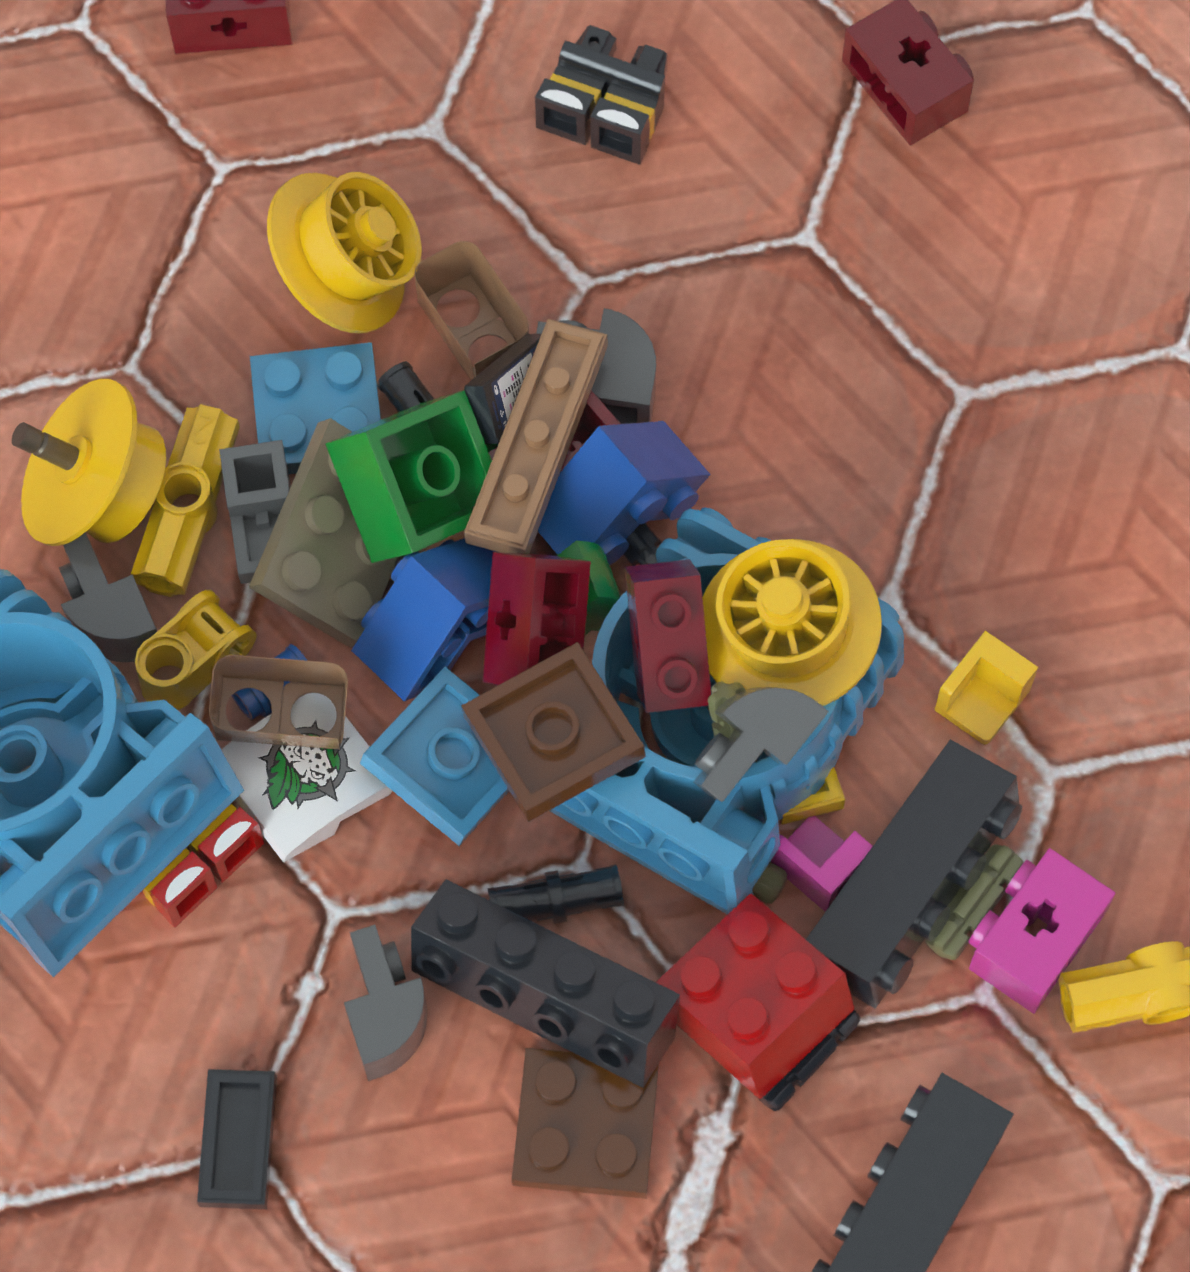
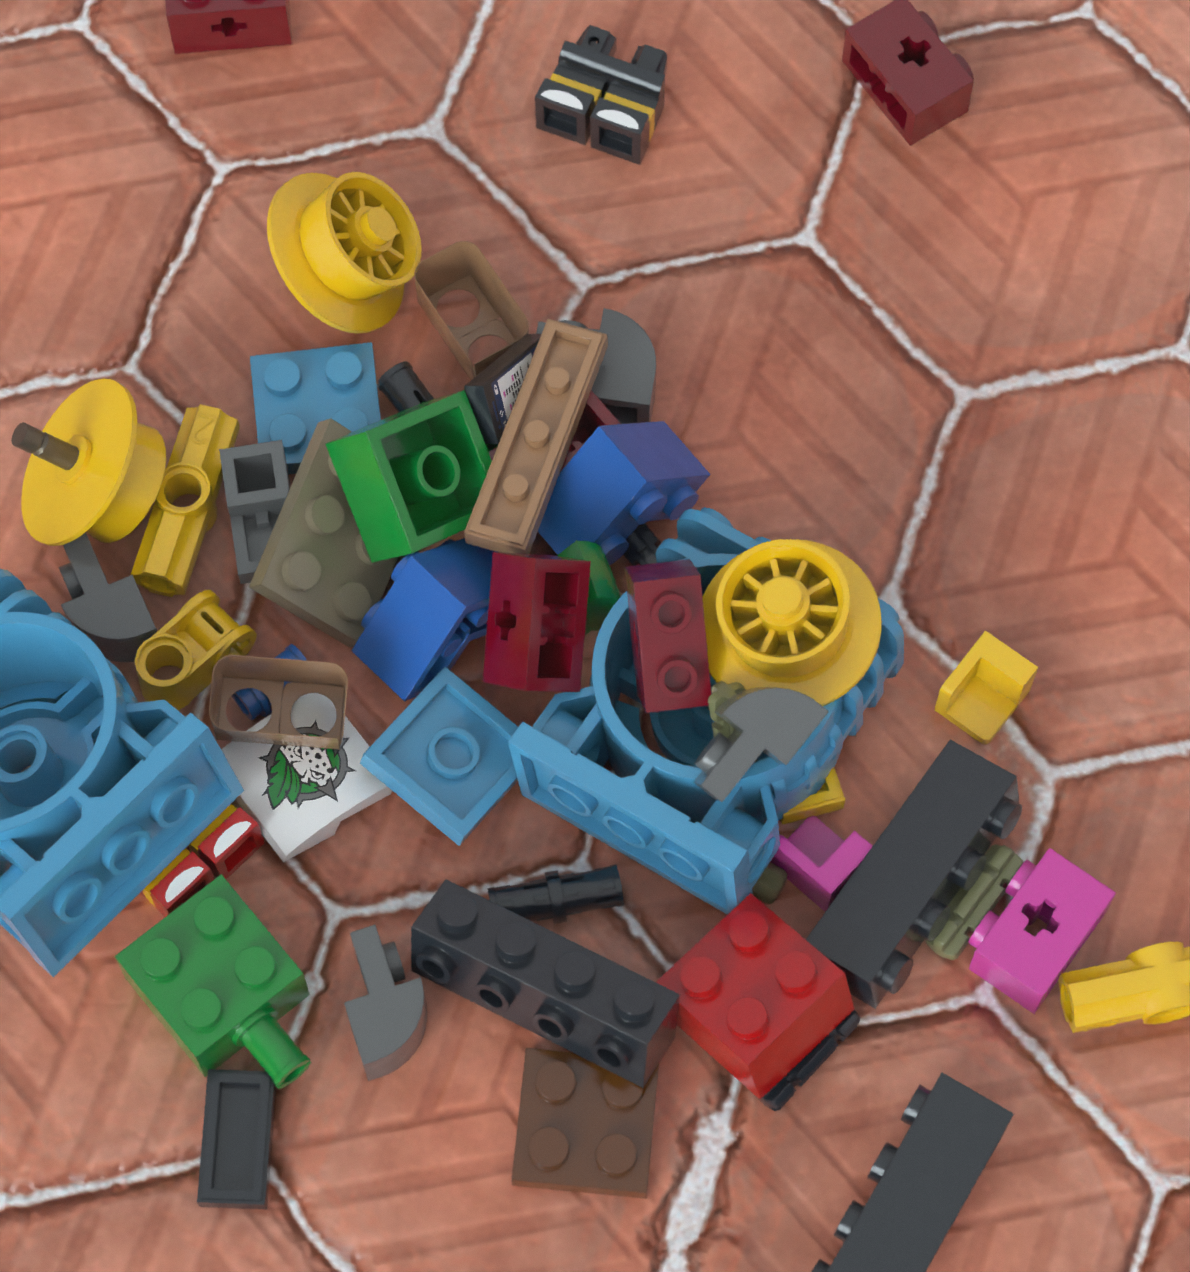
(219, 983): none -> green brick
(553, 731): reddish brown plate -> none

